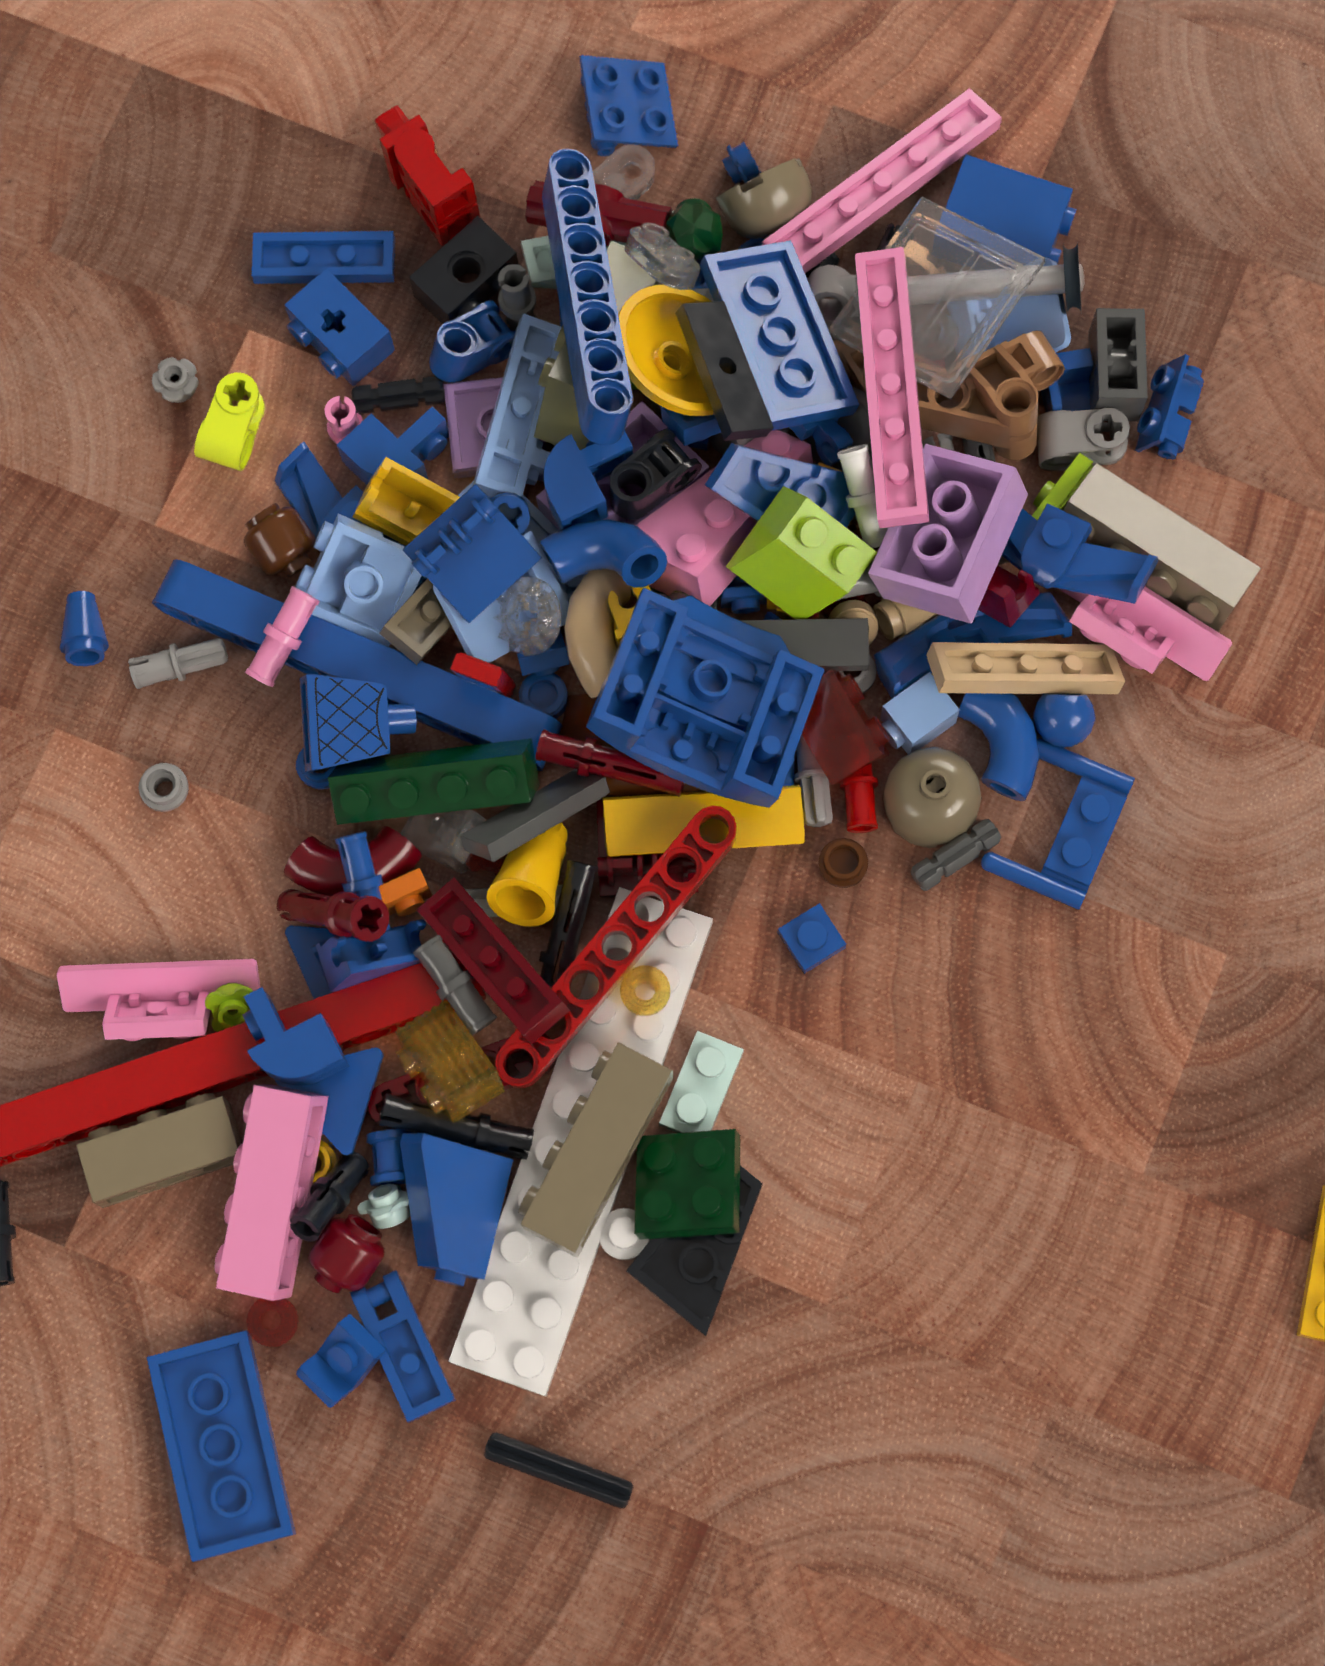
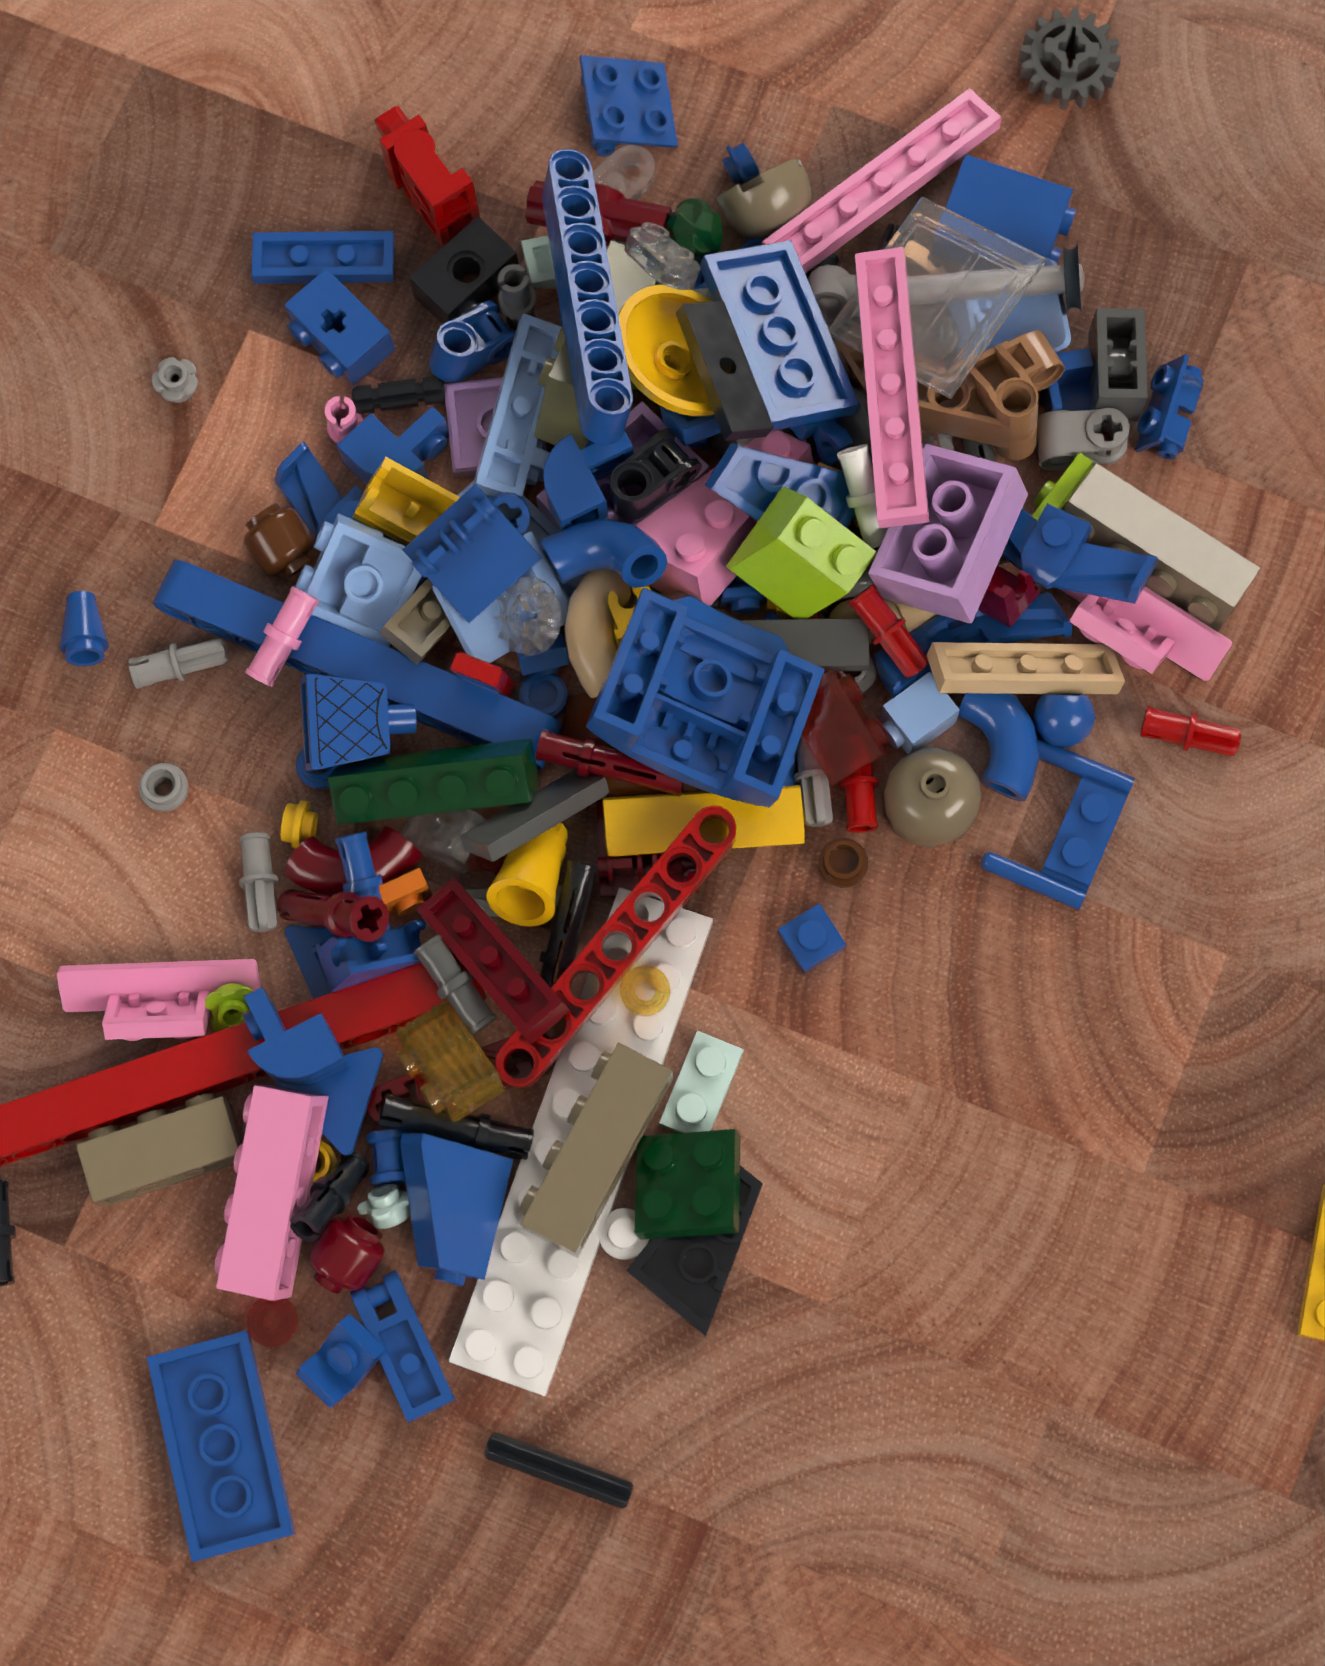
(230, 430): neon yellow piece -> none
(258, 882): none -> light grey axle
(298, 823): none -> yellow plate
(889, 631): none -> red axle
(955, 854): dark grey axle -> none
(1091, 55): none -> dark grey gear
(1190, 732): none -> red axle

